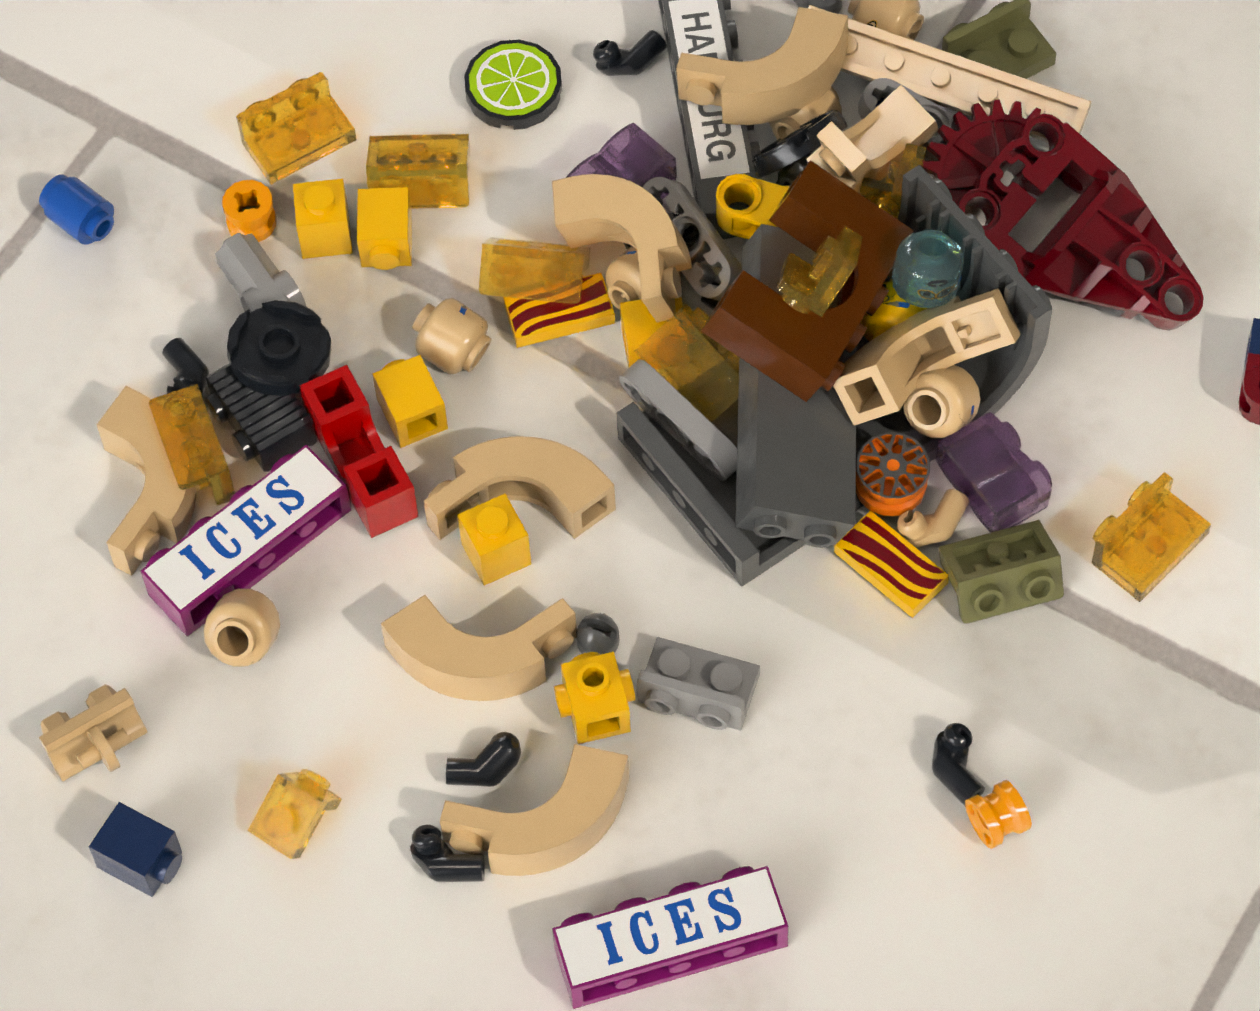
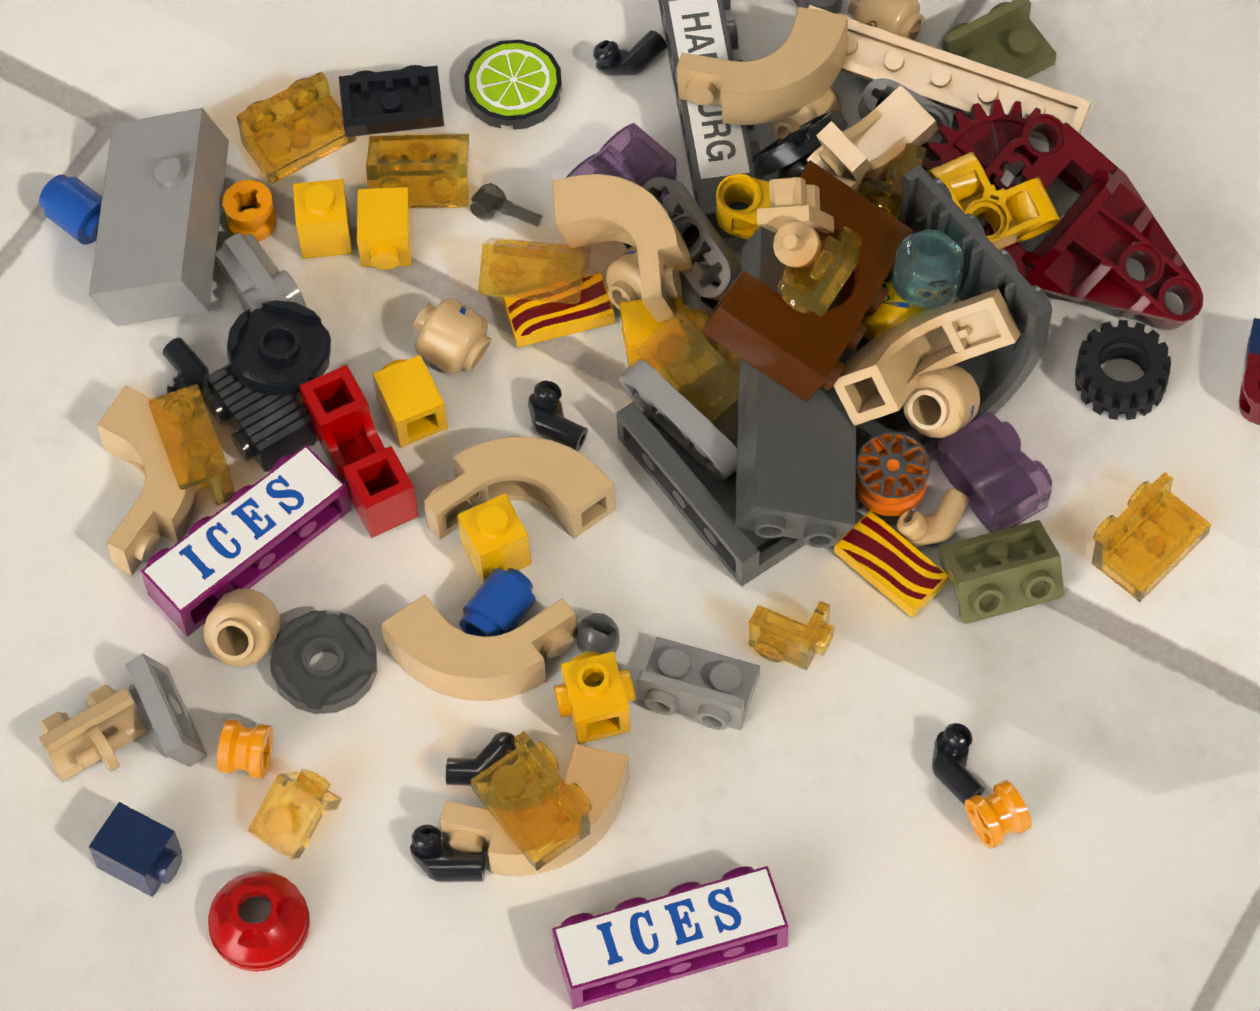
(158, 696): none -> light grey plate
(159, 217): none -> light grey brick
(245, 748): none -> light orange wheel
(265, 943): none -> red piece
(330, 689): none -> dark grey tile
(391, 100): none -> black bracket
(491, 199): none -> clear smoke hand
(498, 604): none -> blue brick
(534, 802): none -> clear yellow bracket
(549, 417): none -> black arm
(788, 640): none -> clear yellow bracket
(793, 217): none -> tan hips
(1012, 213): none -> yellow piece
(1127, 344): none -> black tyre

